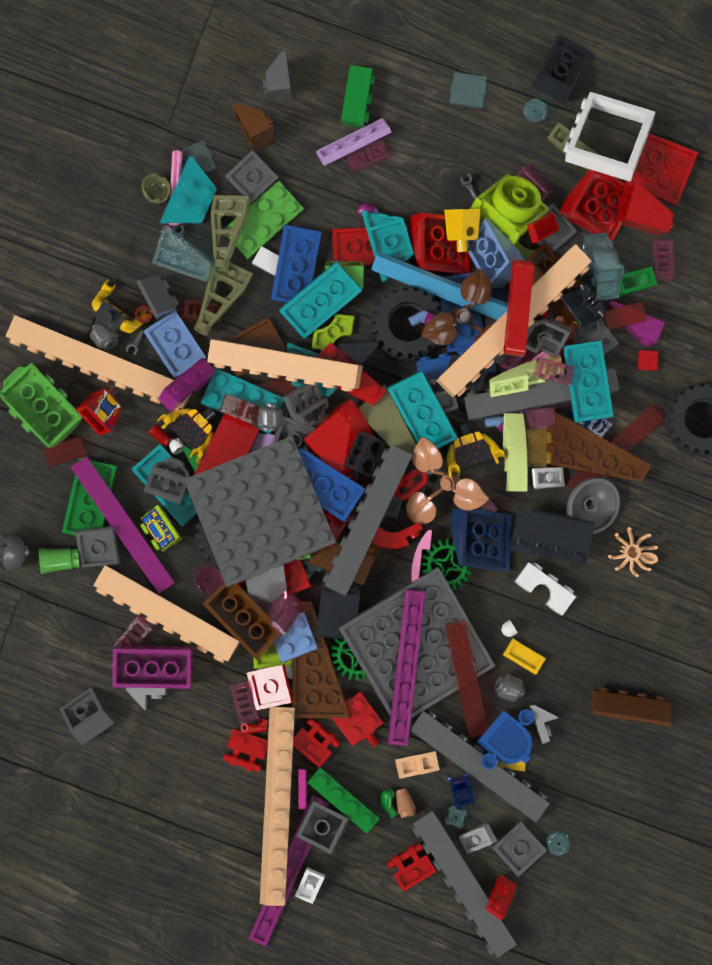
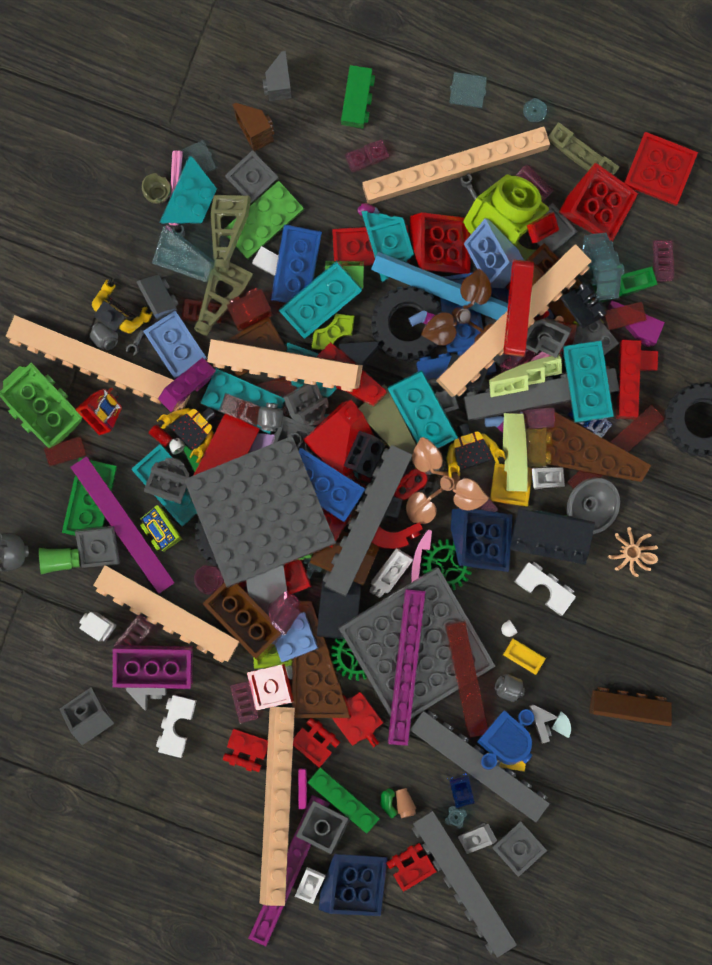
(97, 626): none -> white arch
(139, 309): clear red bush -> none
(170, 741): none -> white arch
(249, 309): none -> clear red brick
(255, 728): red arm -> none
(353, 141): lavender tile -> none
(354, 885): none -> dark blue slope
(390, 573): none -> white hinge
(417, 764): light nougat slope -> none
(456, 165): none -> light nougat brick
(462, 226): yellow torso -> none
(499, 484): none -> yellow tile
(501, 897): red plate -> none
(539, 366): clear pink slope -> none
(552, 846): clear light blue plate -> none
(561, 69): black slope -> none
(562, 725): none -> light aqua tile
(601, 163): white window -> none
(629, 379): none -> red arch
(643, 211): red slope -> none

